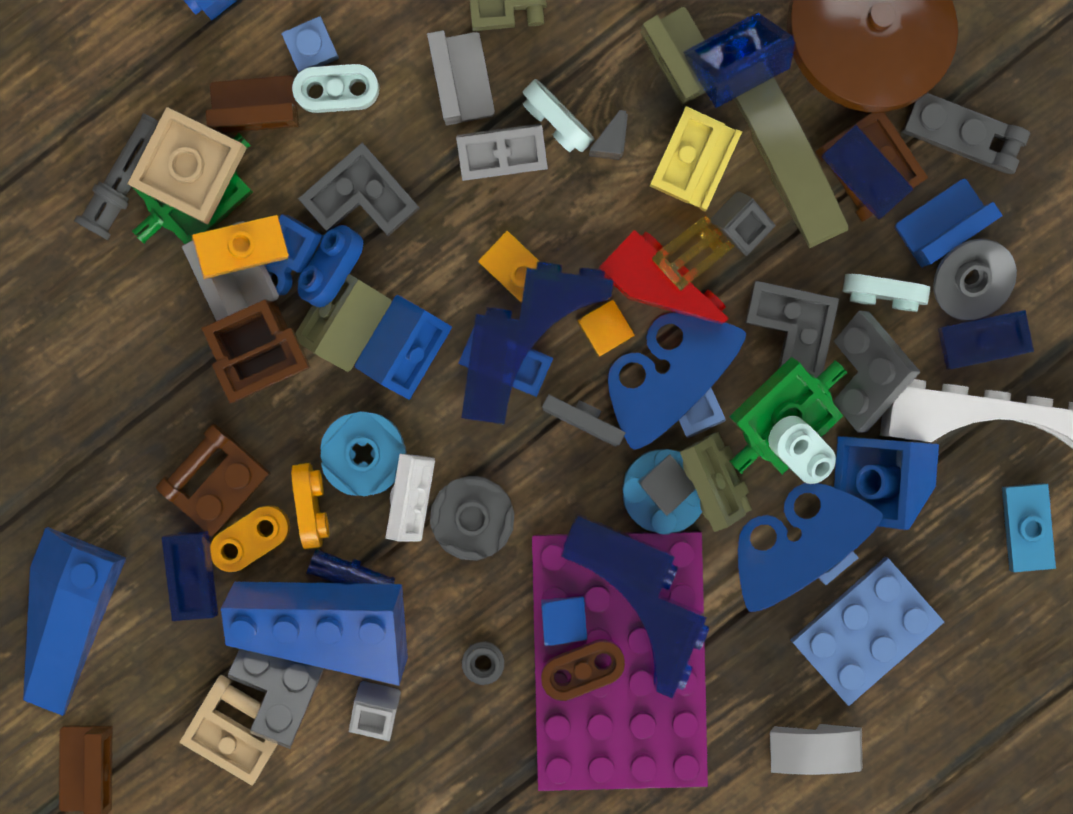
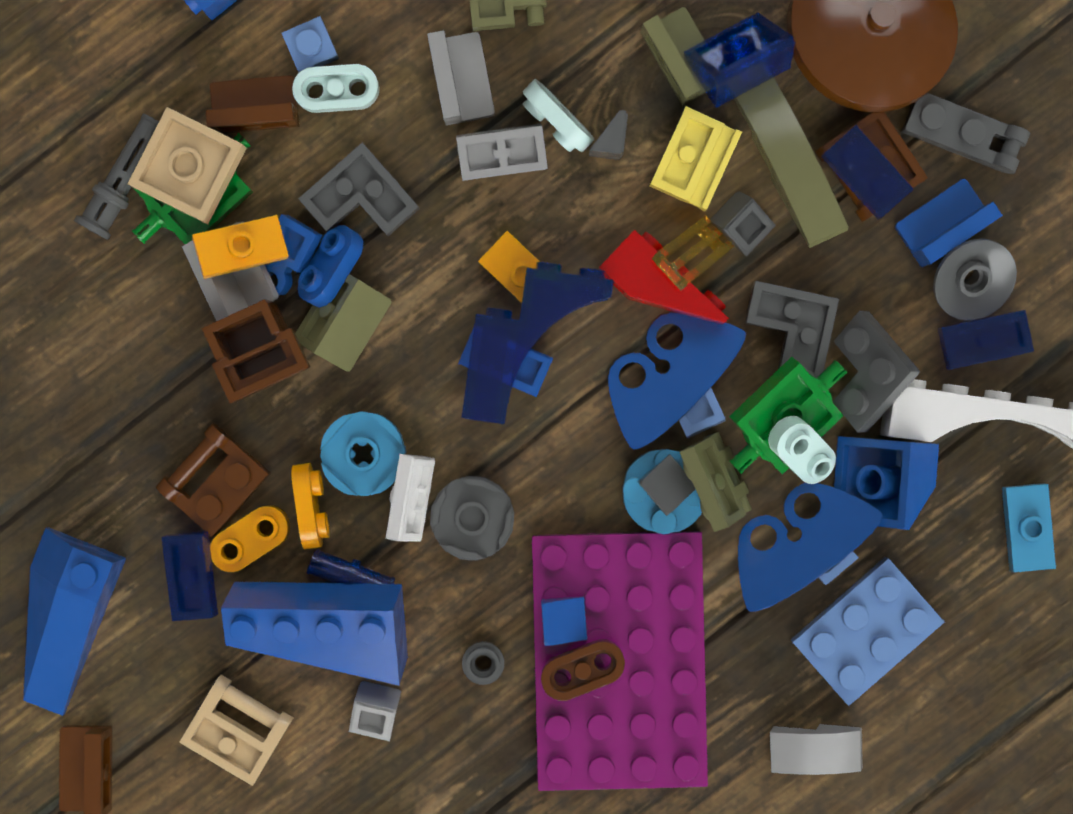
(287, 689): dark grey plate -> none
(402, 347): blue panel -> none
(585, 418): dark grey plate -> none
(605, 328): light orange slope -> none
(639, 575): clear blue arch -> none
(904, 294): light aqua plate -> none

